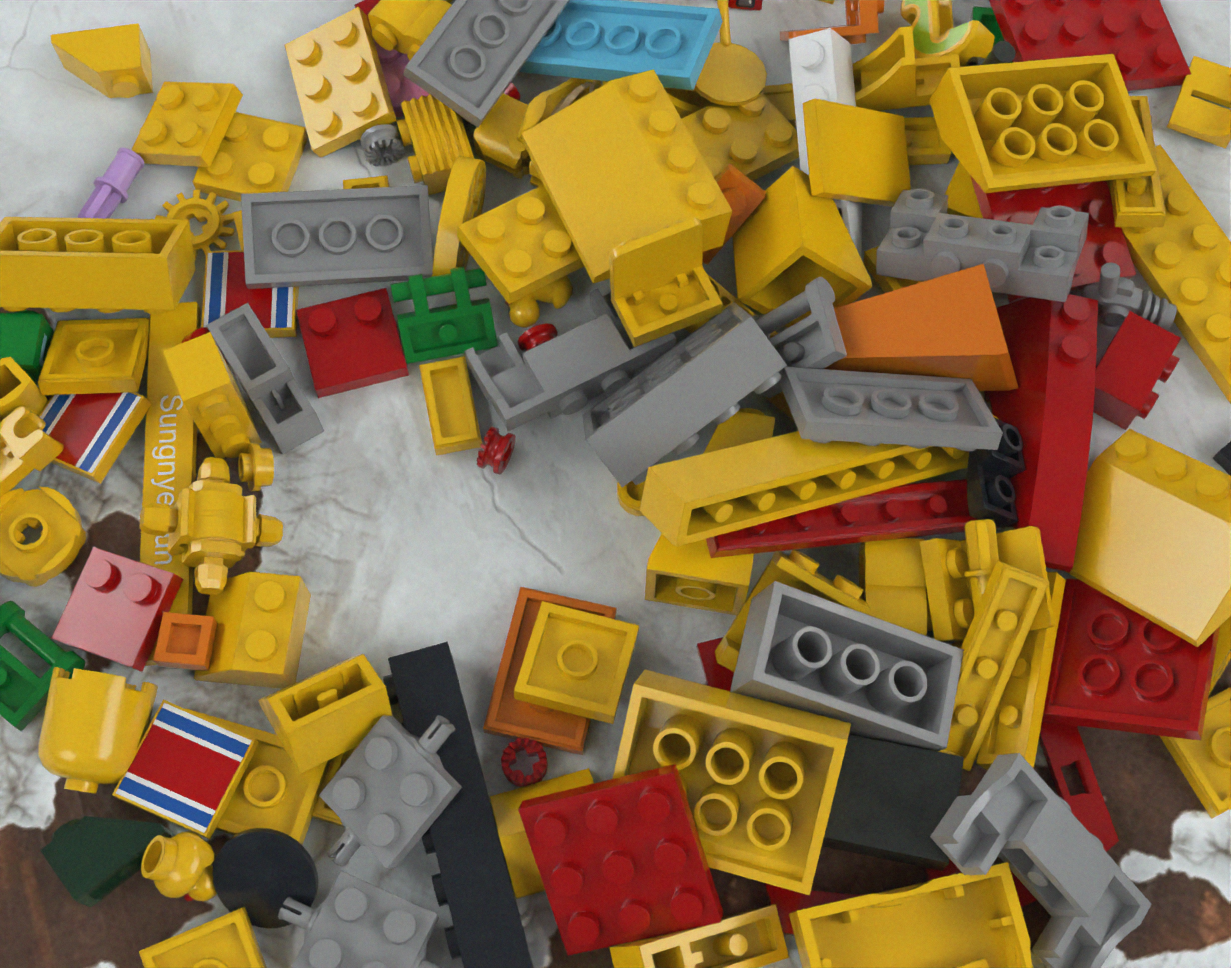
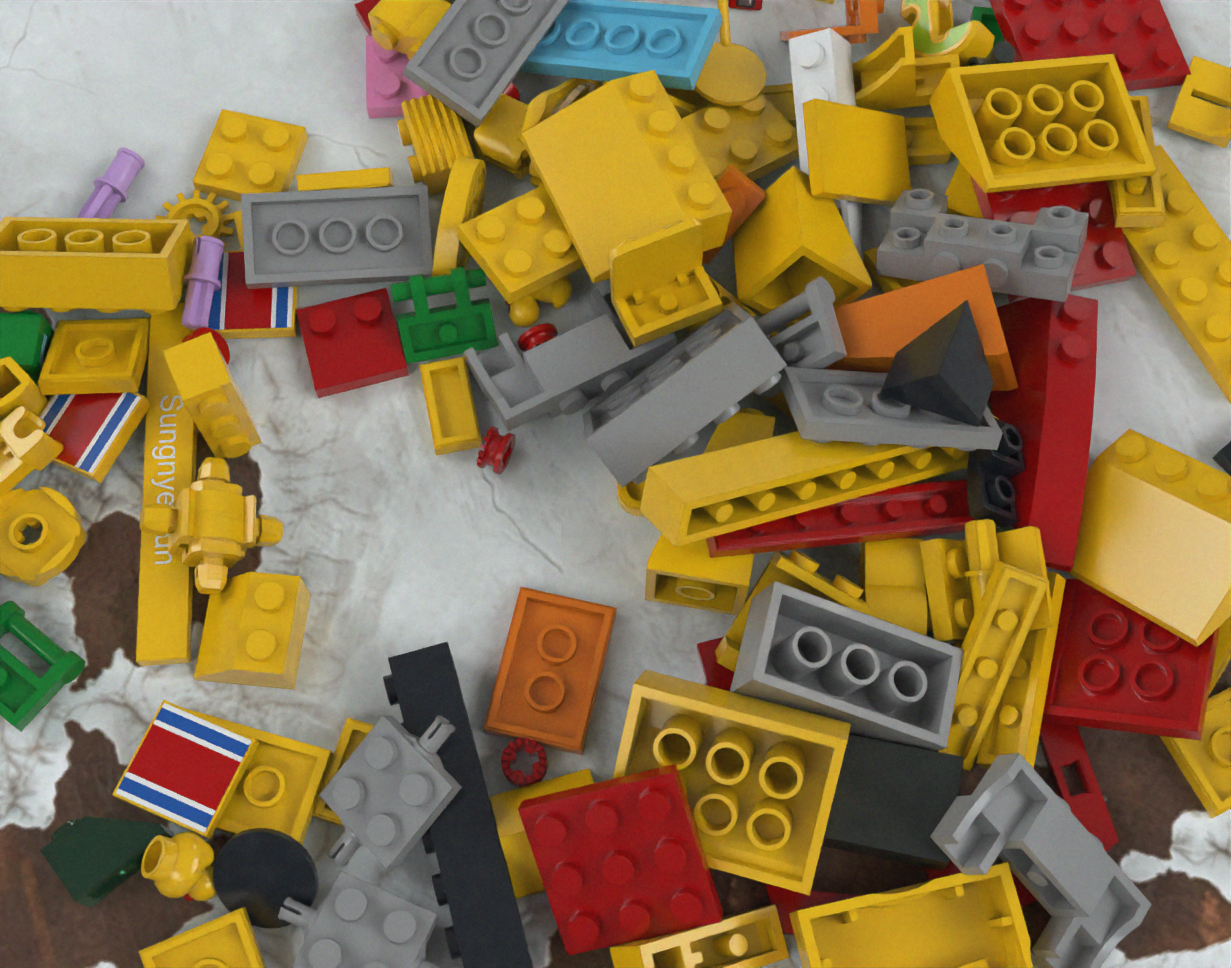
(93, 727): yellow cylinder -> none
(108, 59): yellow slope -> none
(117, 608): plate -> none
(185, 641): orange plate -> none
(187, 123): yellow plate -> none
(202, 281): none -> lavender axle
(256, 467): yellow plate -> none
(265, 378): light grey slope -> none
(327, 711): yellow slope -> none
(339, 82): yellow plate -> none
(346, 179): none -> yellow tile
(382, 144): light grey bush -> none
(576, 662): yellow plate -> none
(943, 370): none -> black slope
(1119, 296): light grey piece -> none
(1131, 368): red brick -> none

